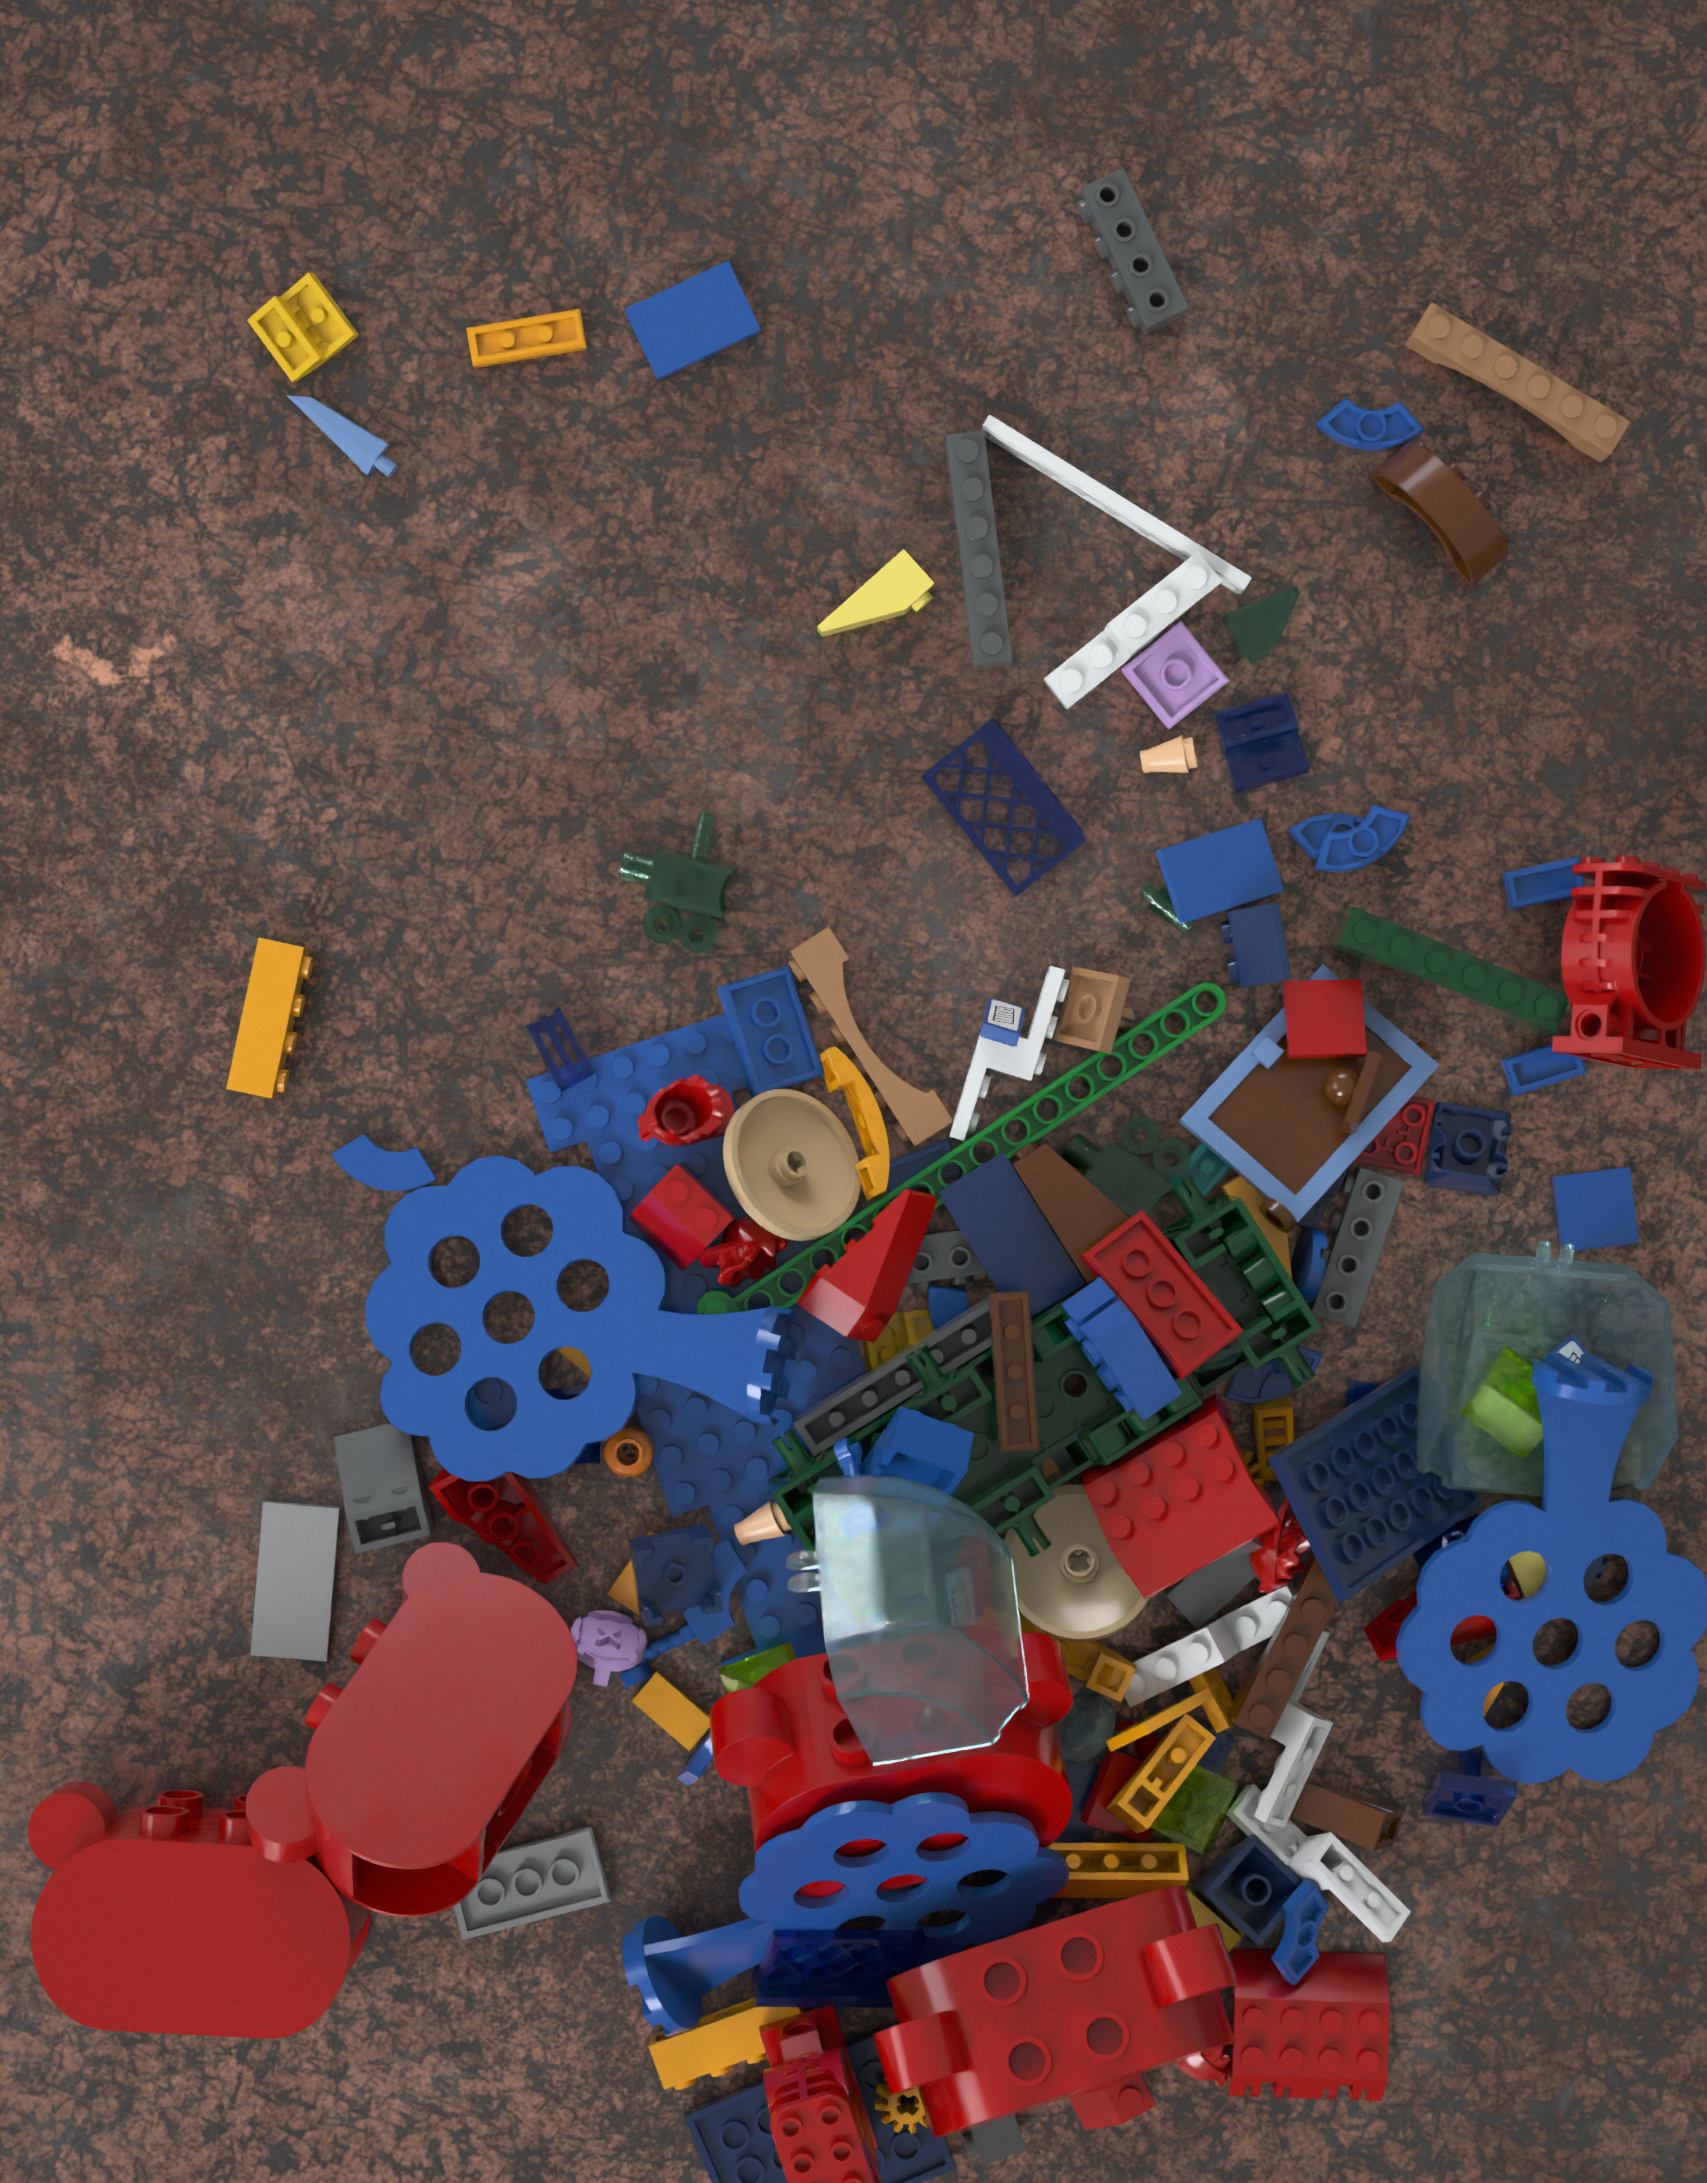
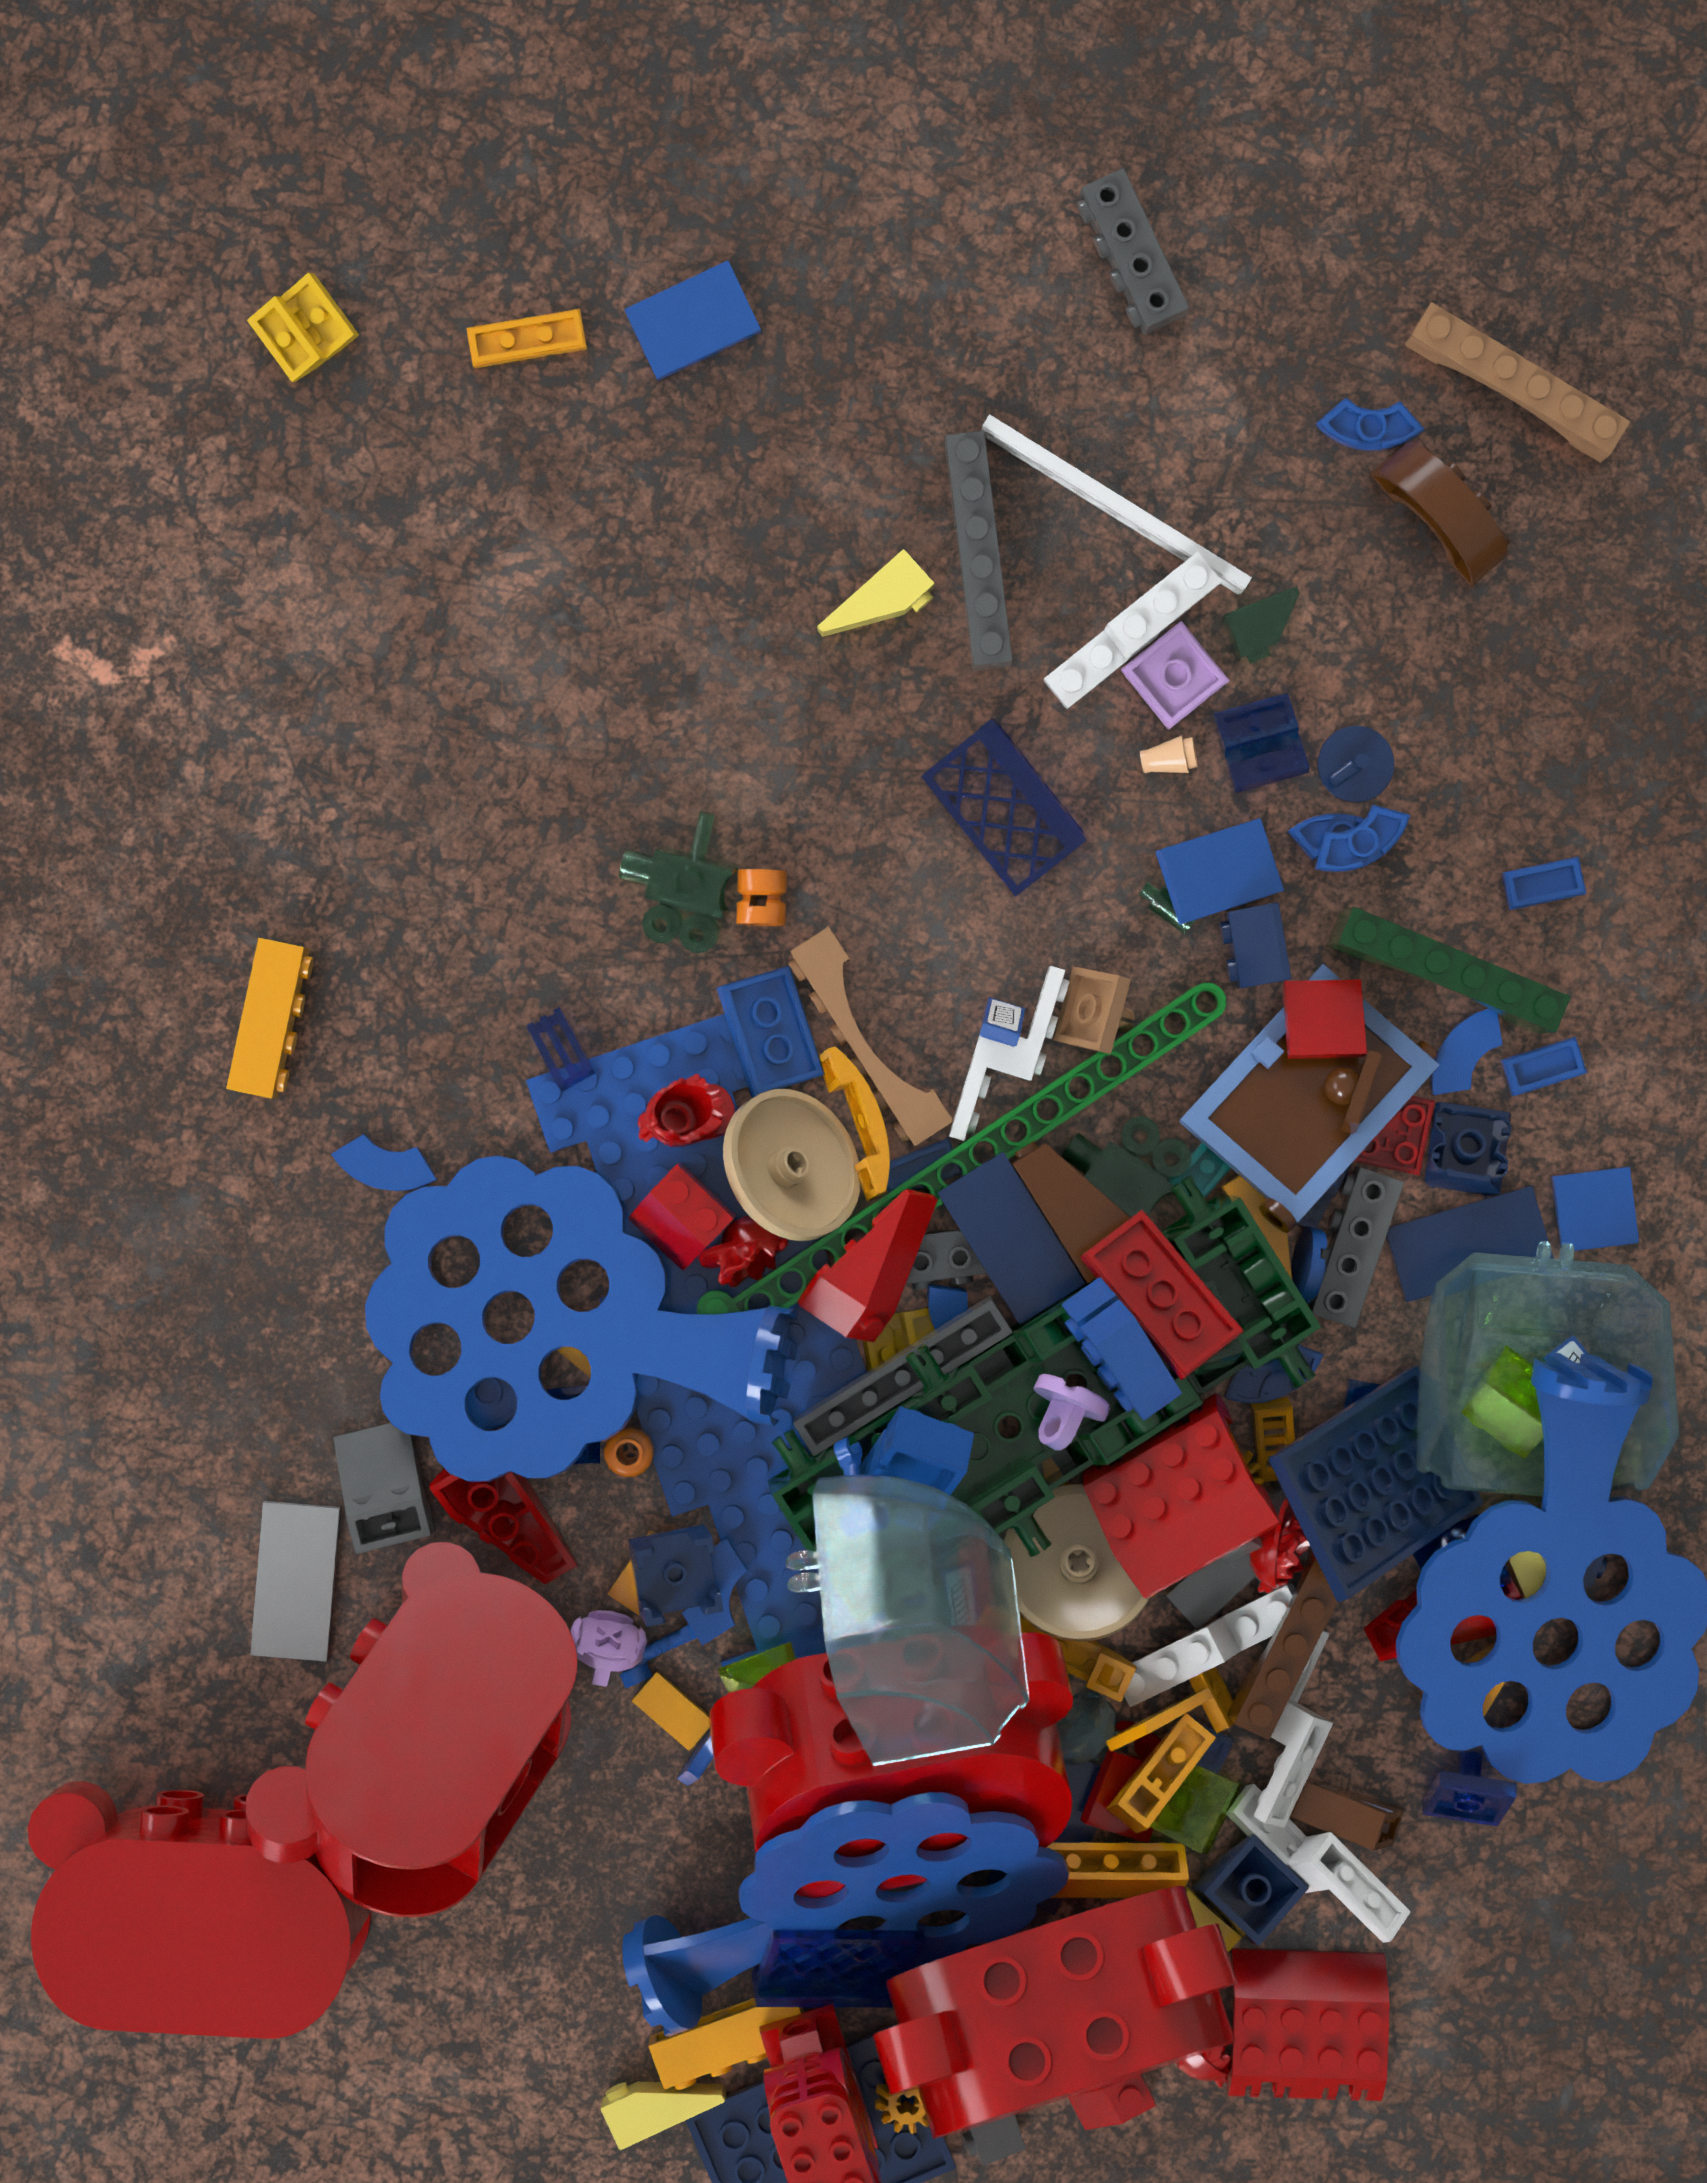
(357, 443): medium blue bar -> none
(536, 1883): light grey tile -> none
(647, 2108): none -> light yellow slope
(761, 883): none -> orange wheel
(762, 1524): light nougat cone -> none
(1014, 1371): reddish brown tile -> none
(1066, 1410): none -> lavender tile
(1302, 1921): blue tile -> none
(1355, 764): none -> dark blue shield
(1437, 1243): none -> dark blue tile
(1463, 1049): none -> blue tile
(1632, 964): red brick -> none

